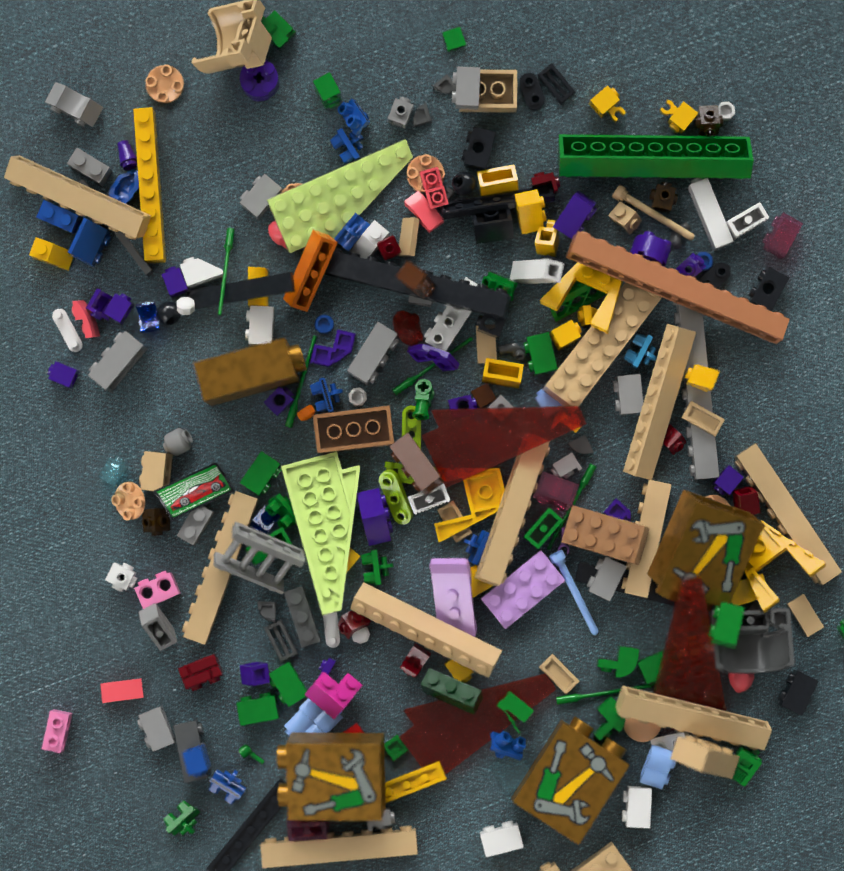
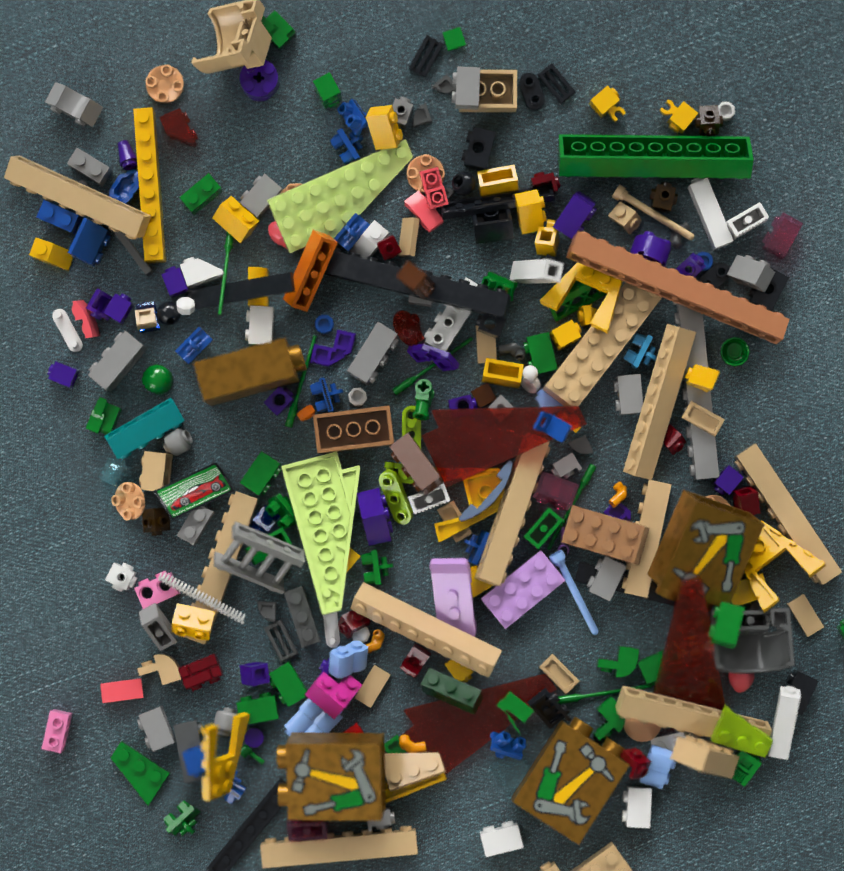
(103, 417): none -> green piece
(140, 771): none -> green wing
(144, 428): none -> teal brick
(145, 318): none -> tan tile
(157, 379): none -> green hair
(166, 666): none -> tan brick
(177, 128): none -> clear red slope
(192, 622): none -> yellow bracket
(194, 345): none -> blue hips
(201, 194): none -> green brick
(201, 596): none -> white piece
(221, 771): none -> yellow wing
(224, 721): none -> light grey head
(235, 219): none -> yellow brick
(254, 737): none -> dark purple tile
(348, 659): none -> light blue brick
(372, 686): none -> tan tile
(376, 641): none -> light orange arm
(384, 127): none -> yellow brick
(410, 768): none -> tan wing
(411, 747): none -> light orange arm
(433, 42): none -> black tile
(472, 511): none -> sand blue slope
(530, 380): none -> white plate
(548, 708): none -> black bracket
(553, 426): none -> blue bracket
(621, 494): none -> light orange arm
(637, 761): none -> dark red bracket
(735, 351): none -> green hair
(739, 734): none -> lime wing
(751, 272): none -> light grey brick
(784, 722): none -> white brick

